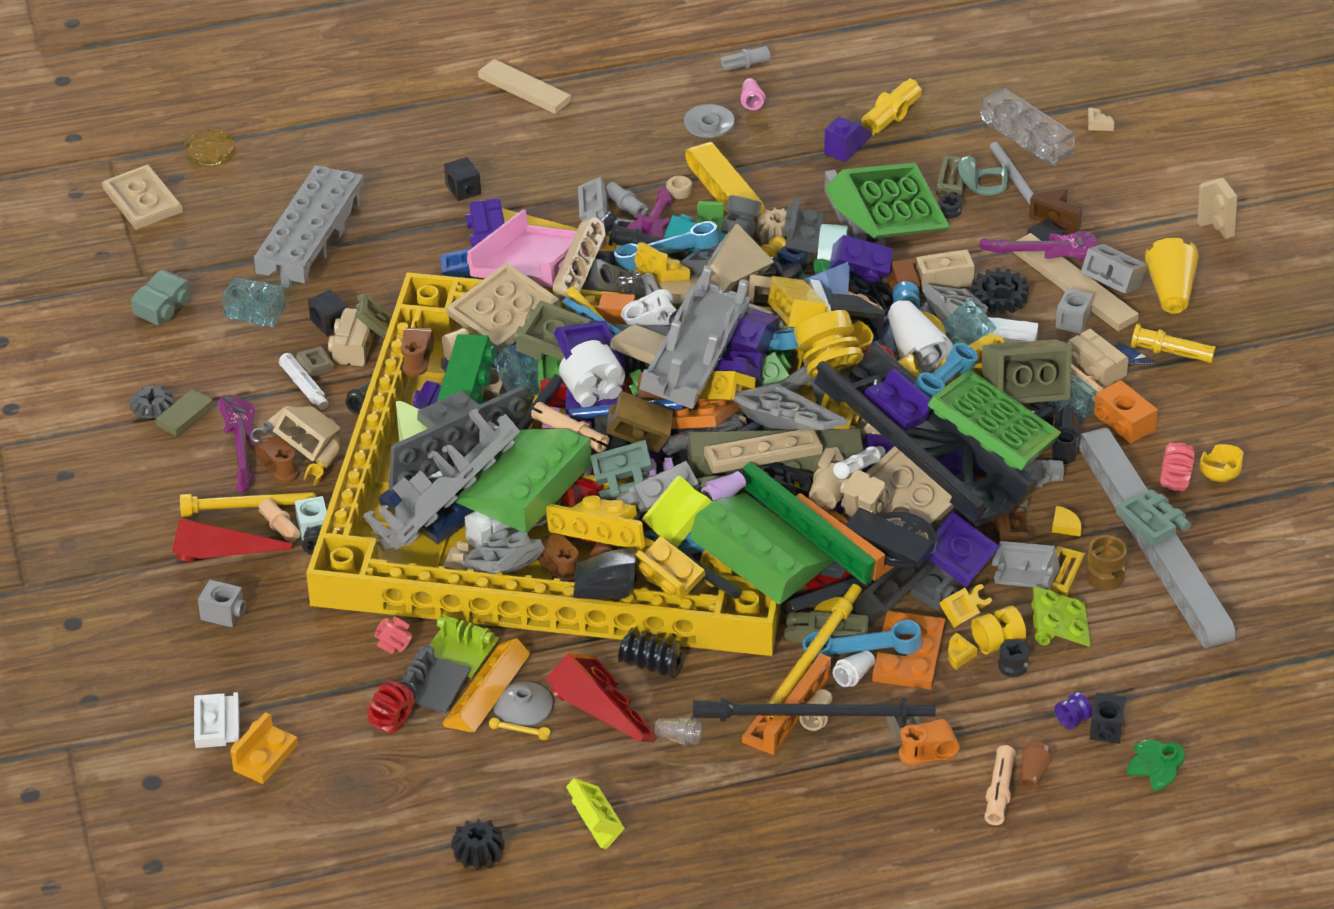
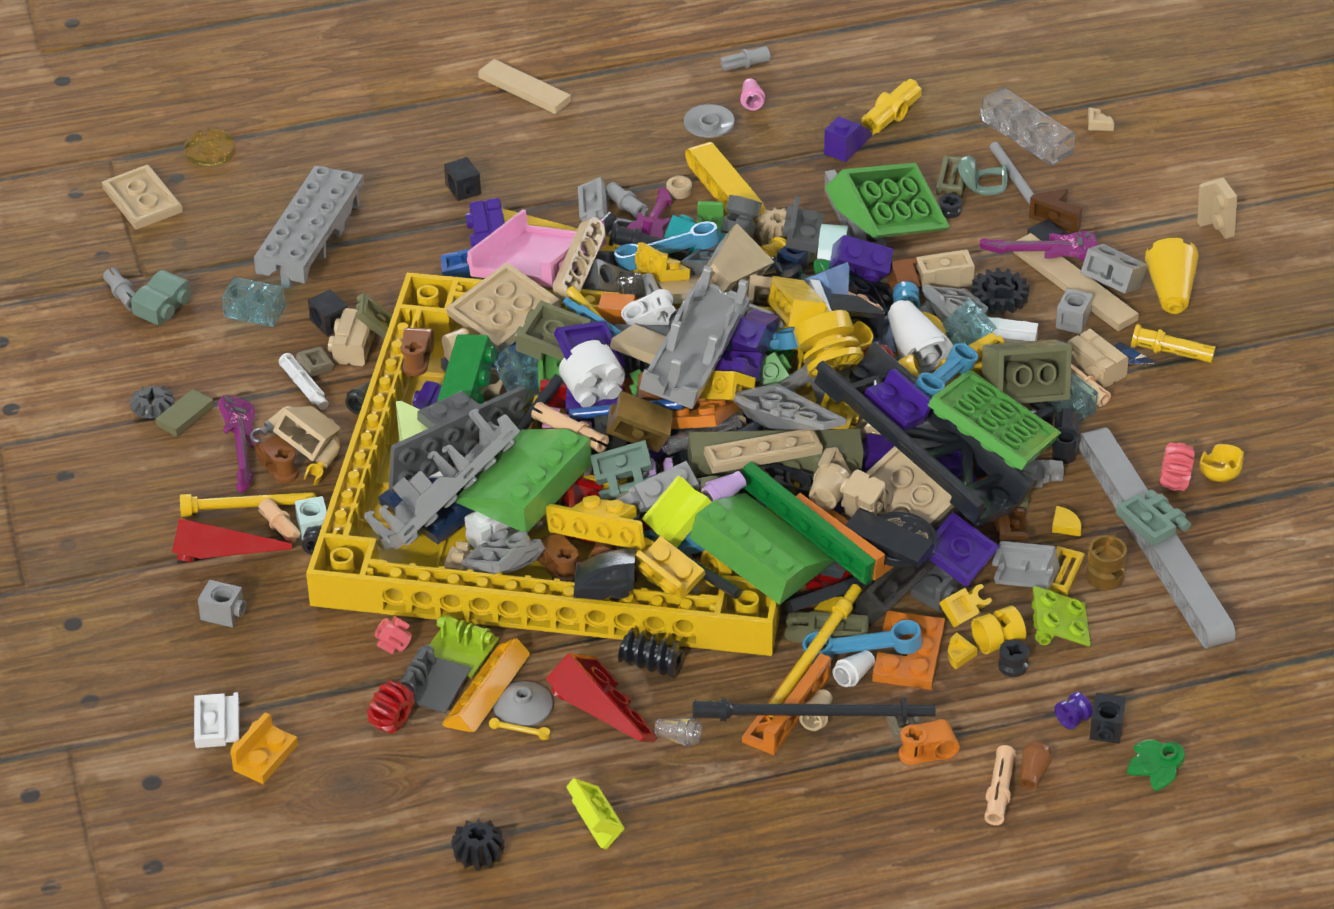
(121, 287): none -> light grey pin
(859, 461): white piece -> none
(1125, 411): orange brick -> none

